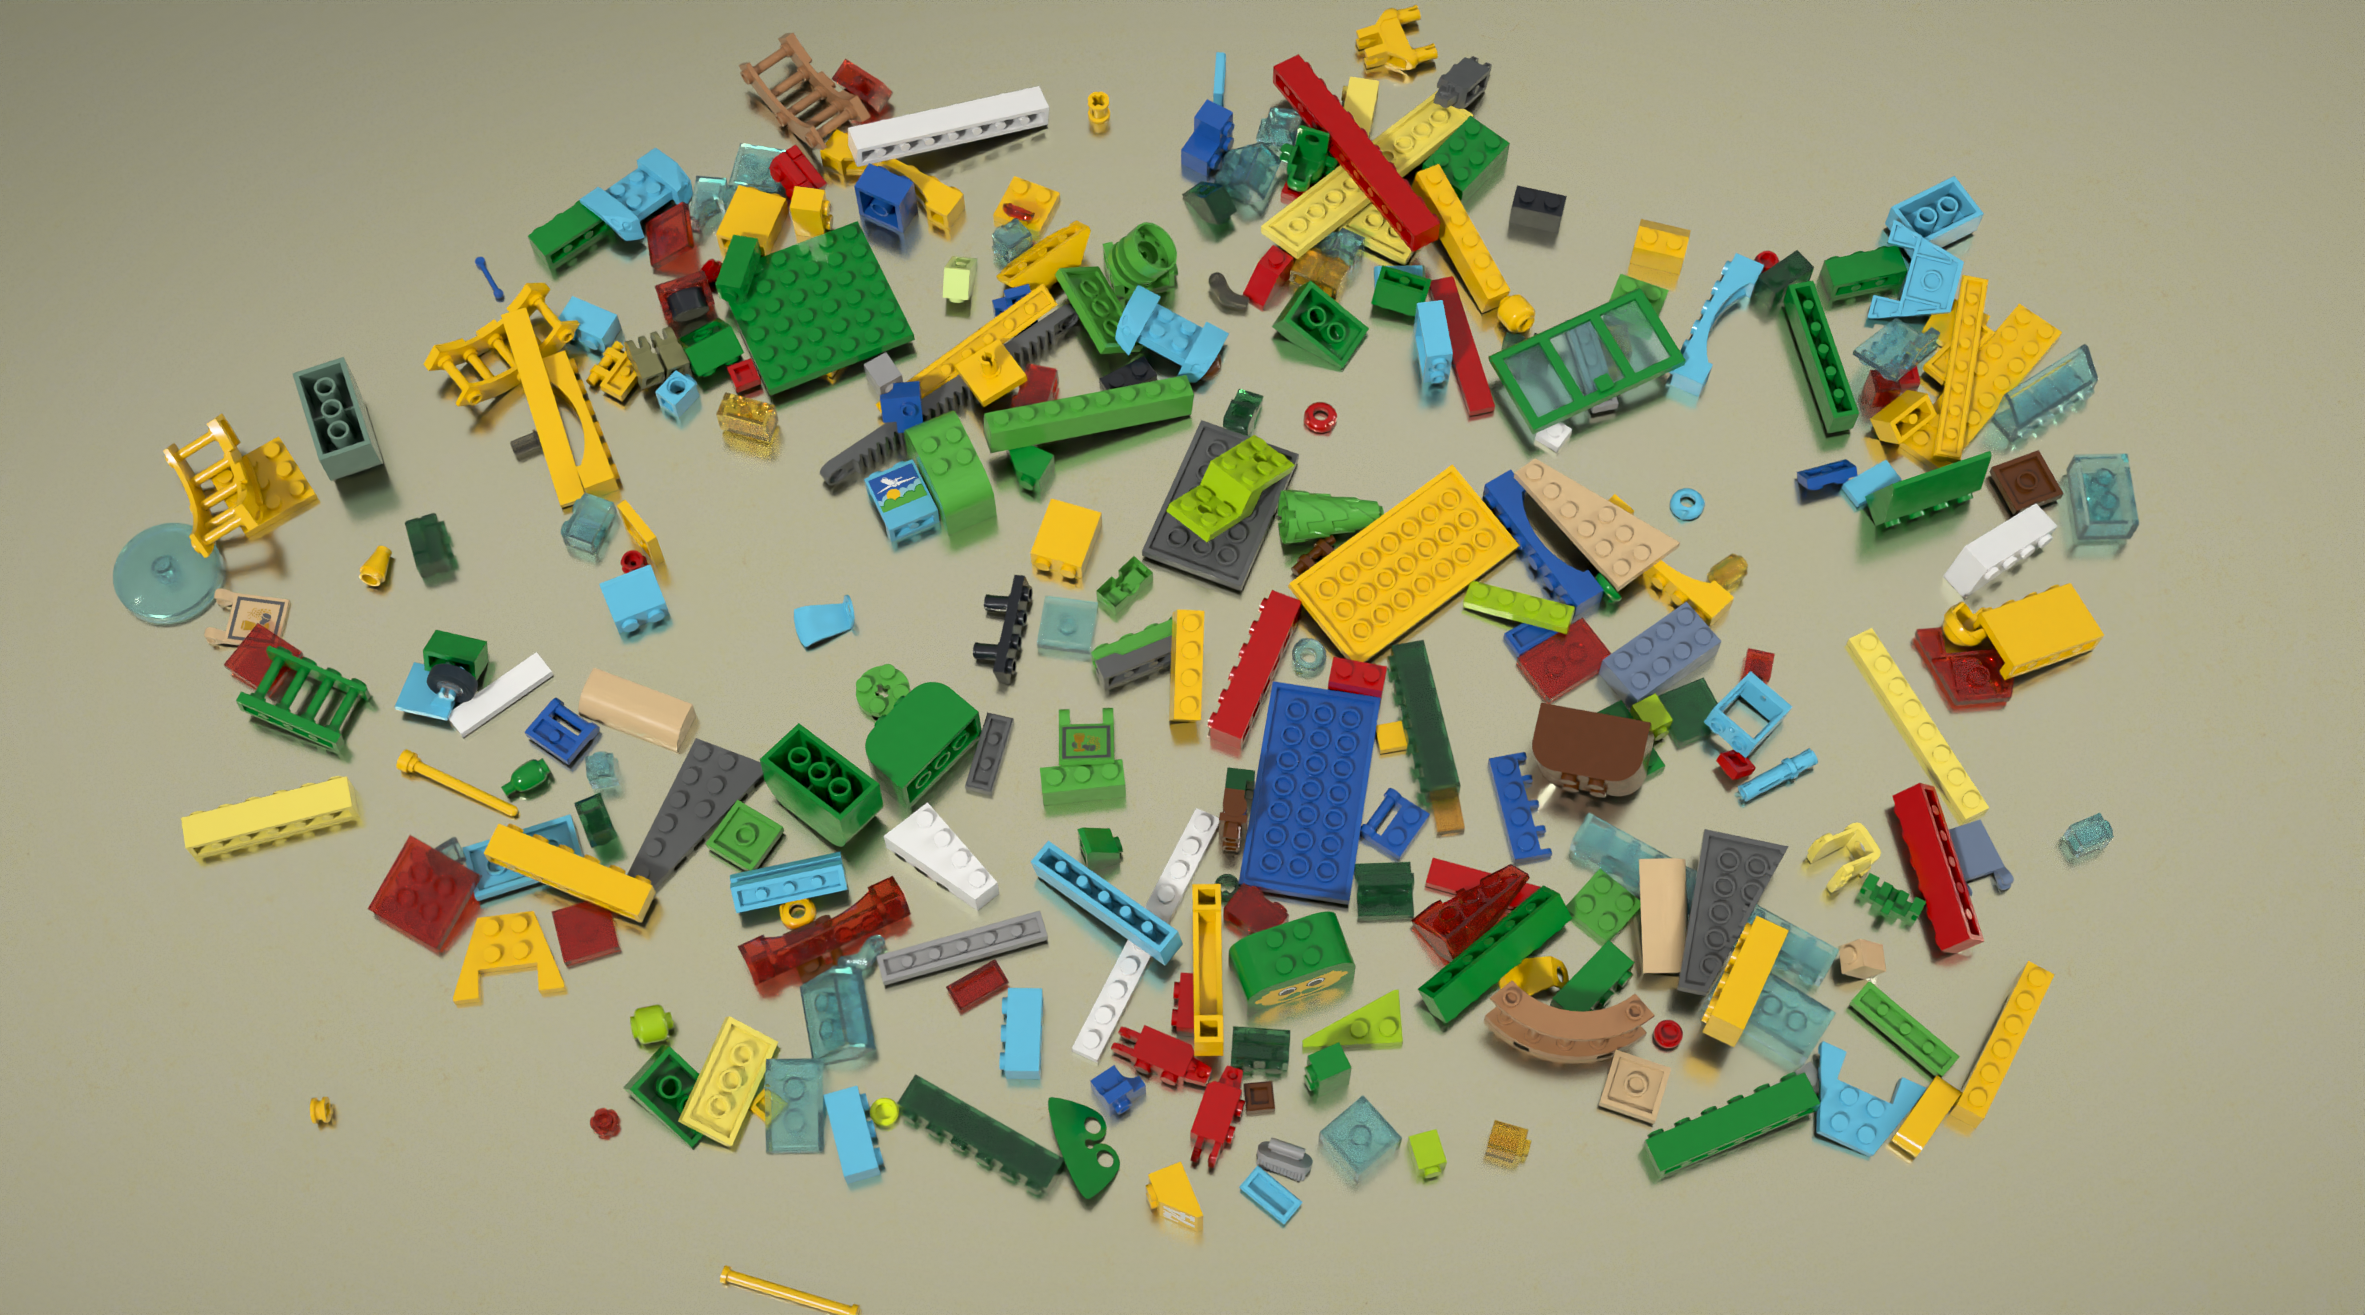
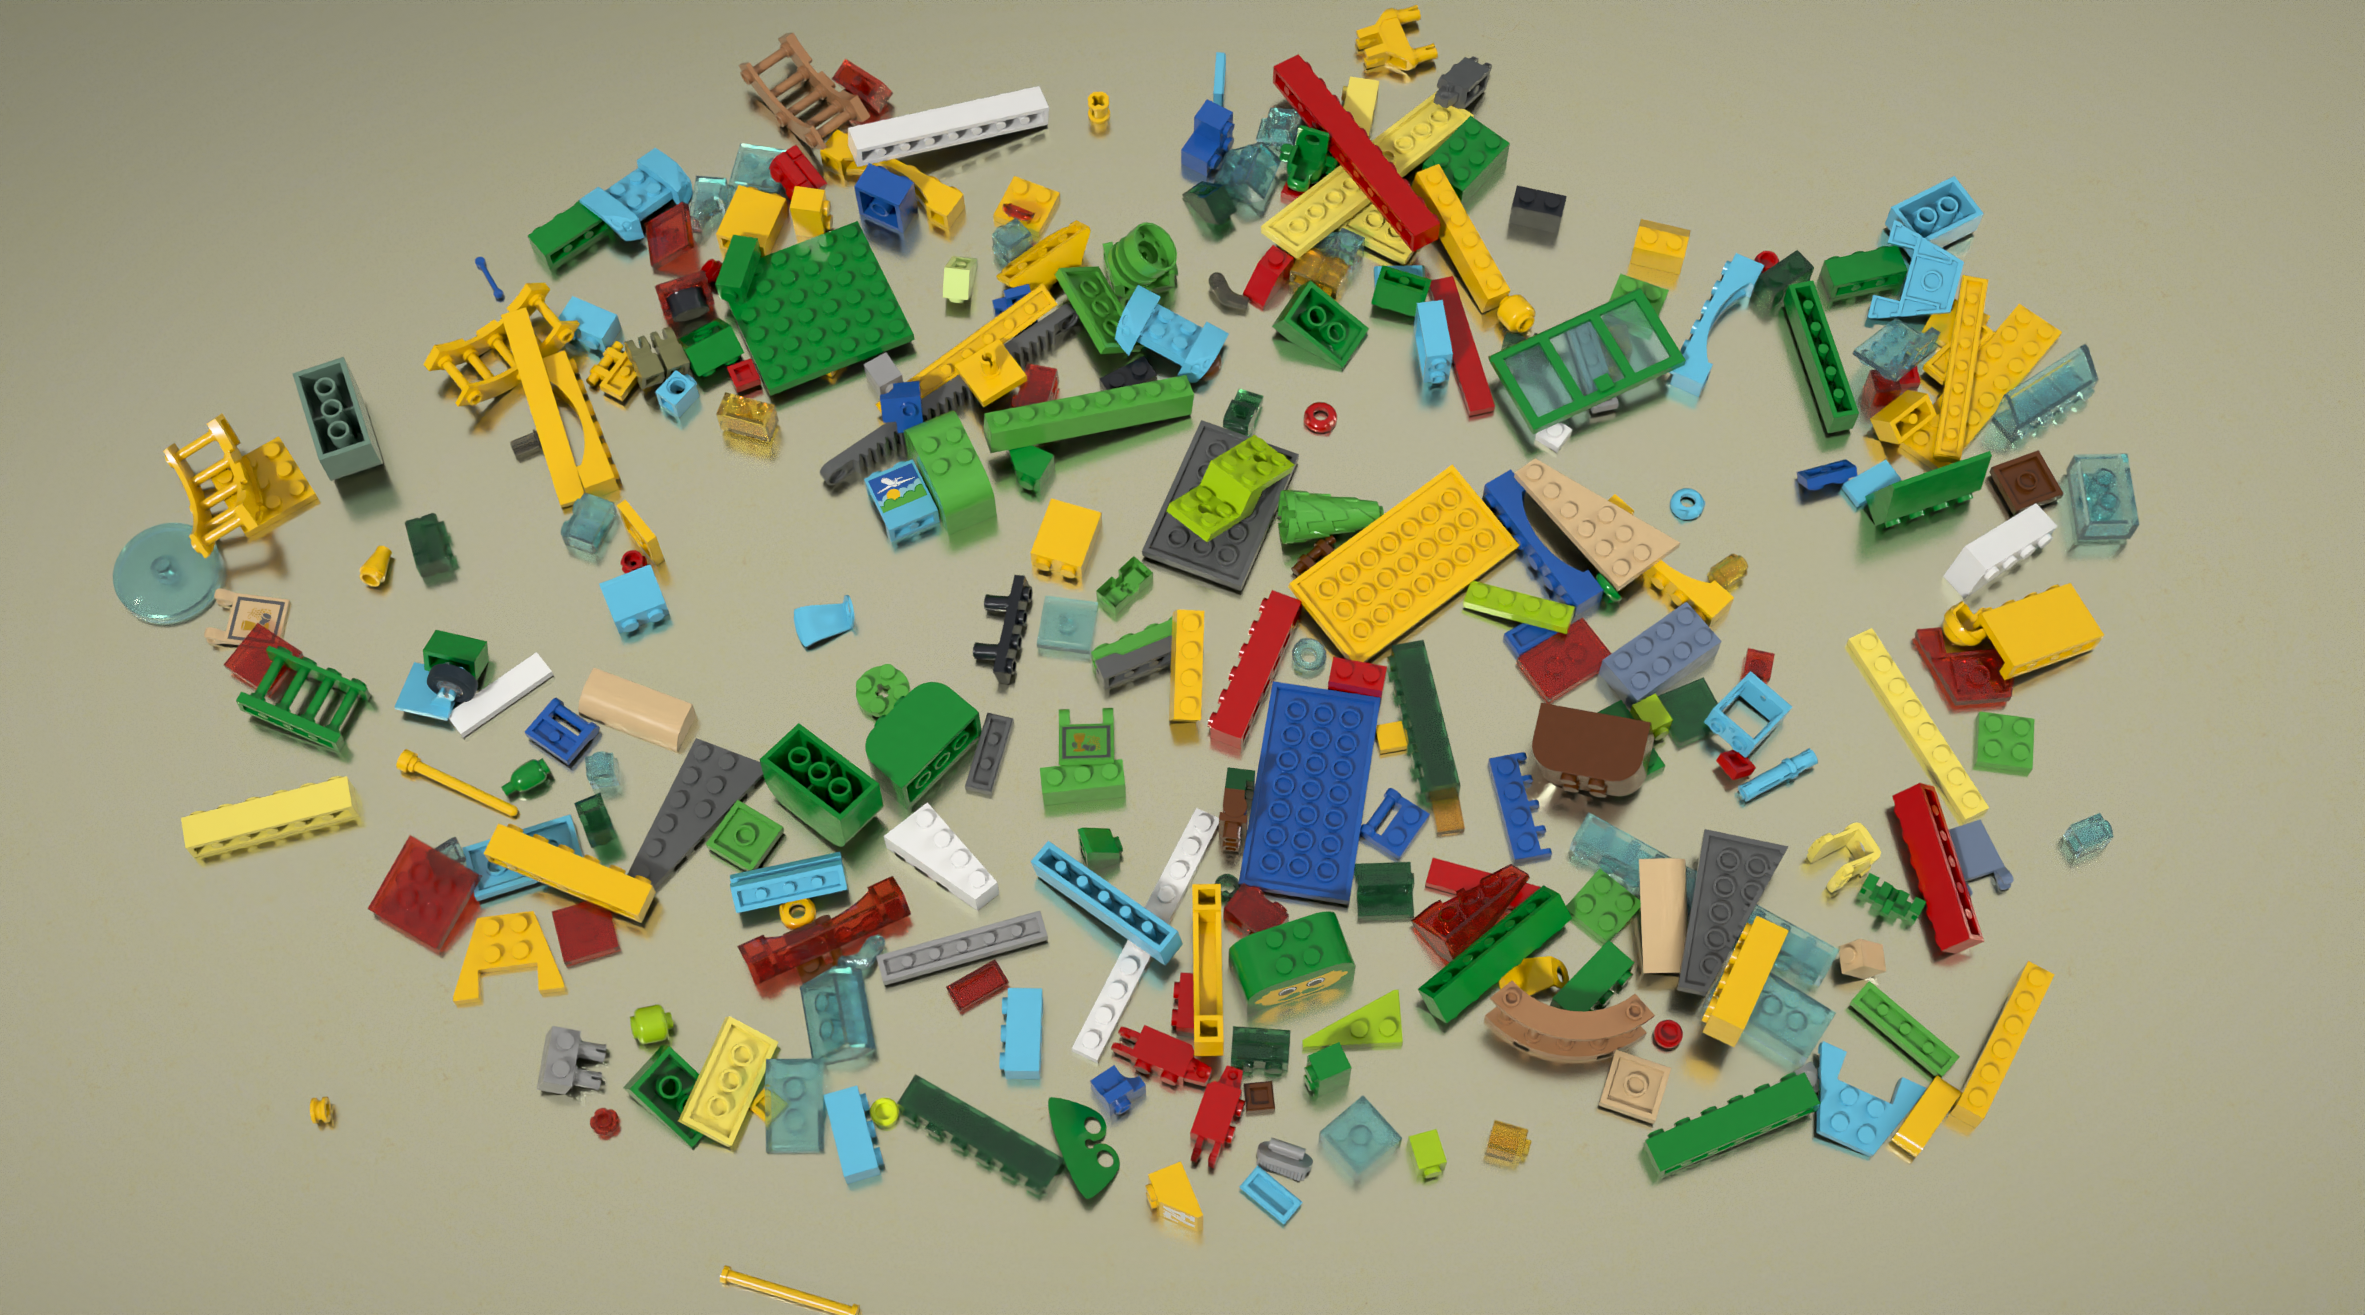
(559, 1058): none -> light grey brick
(2004, 742): none -> bright green plate

